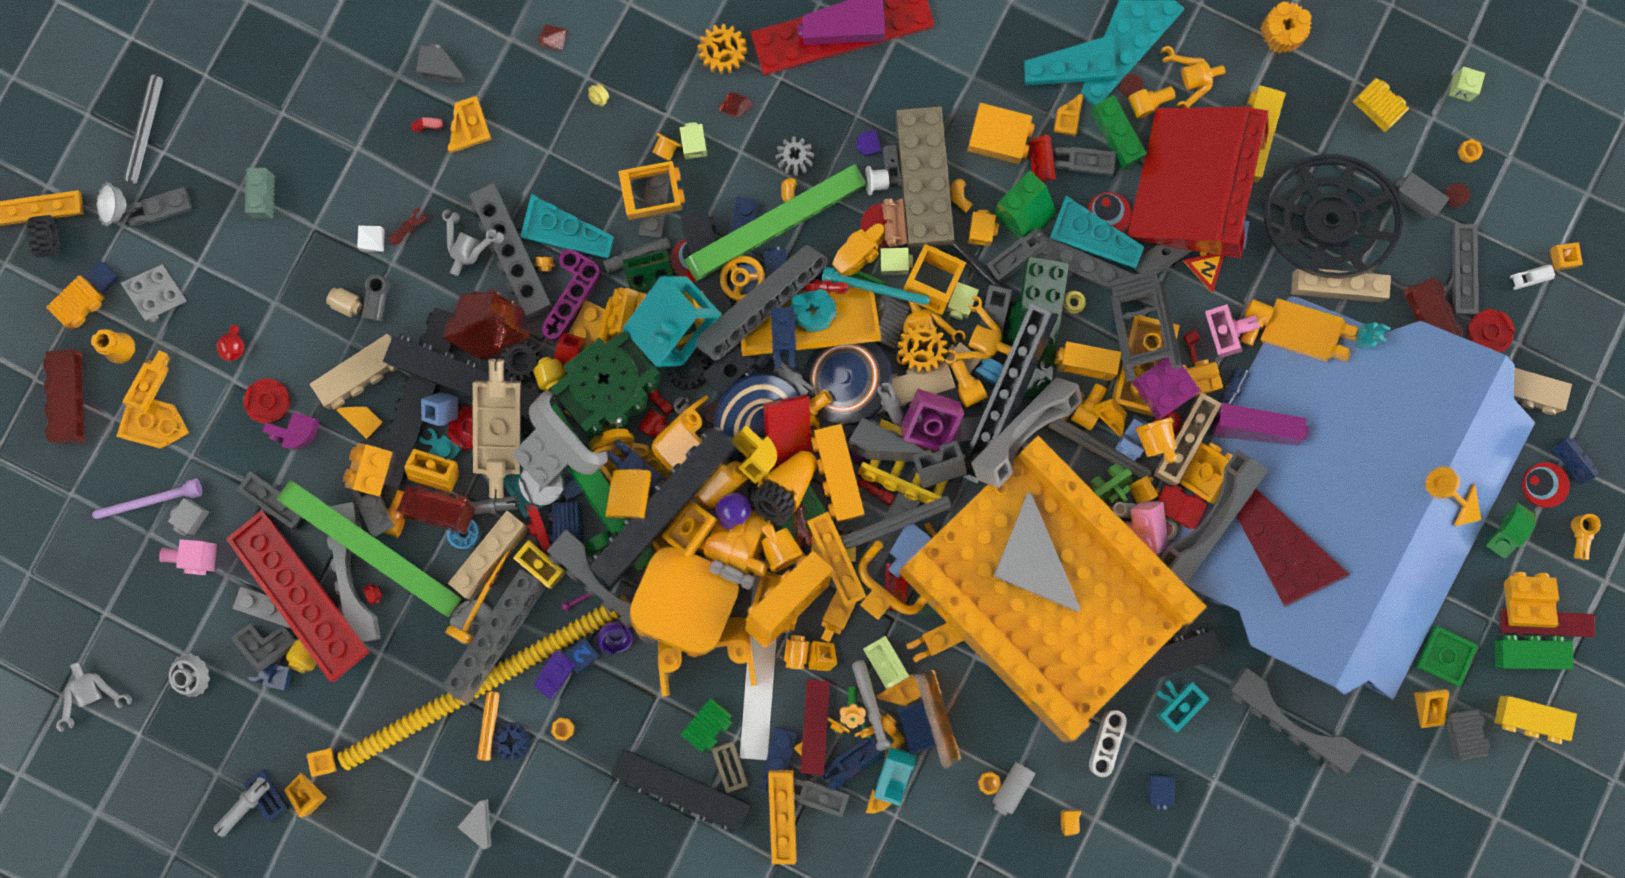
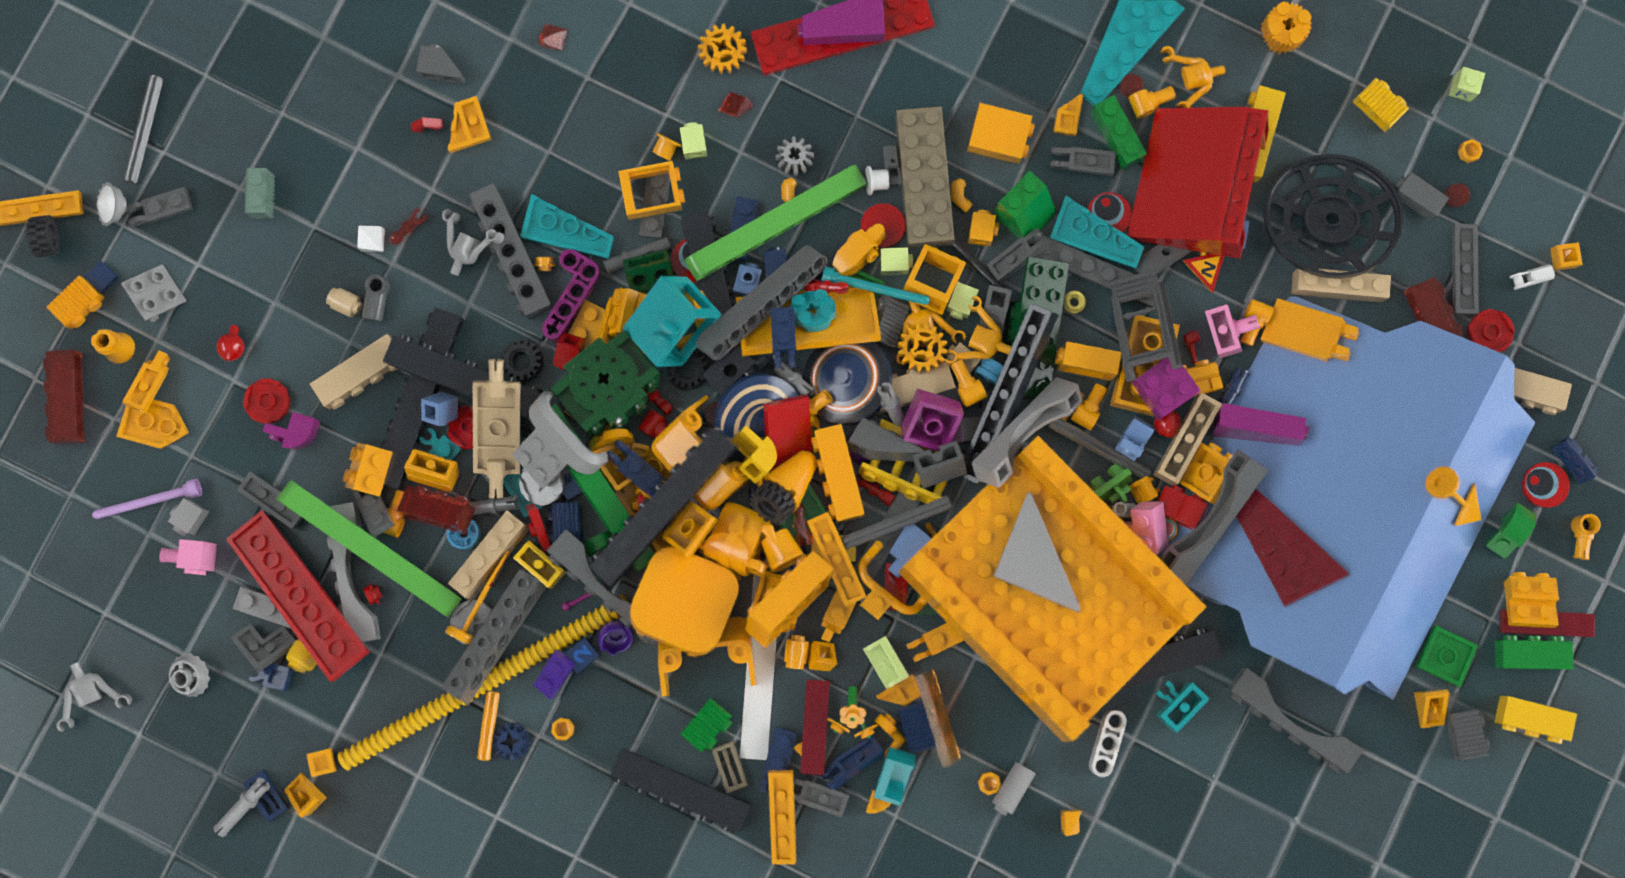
(362, 419): light orange tile -> none
(477, 824): light grey slope -> none
(485, 324): clear red piece -> none
(548, 373): yellow head -> none
(598, 94): light yellow plate -> none
(628, 494): light orange slope -> none
(678, 400): light grey hinge -> none
(732, 574): light grey axle -> none
(733, 510): dark purple hair -> none
(736, 272): light orange piece -> none
(865, 686): light grey piece -> none
(868, 143): dark purple tile -> none
(896, 222): nougat hinge -> none
(1042, 158): red plate -> none
(1074, 64): teal wing -> none
(1112, 415): light orange tile -> none
(1158, 438): light orange hat -> none
(1160, 791): dark blue brick -> none
(1370, 334): teal plate -> none

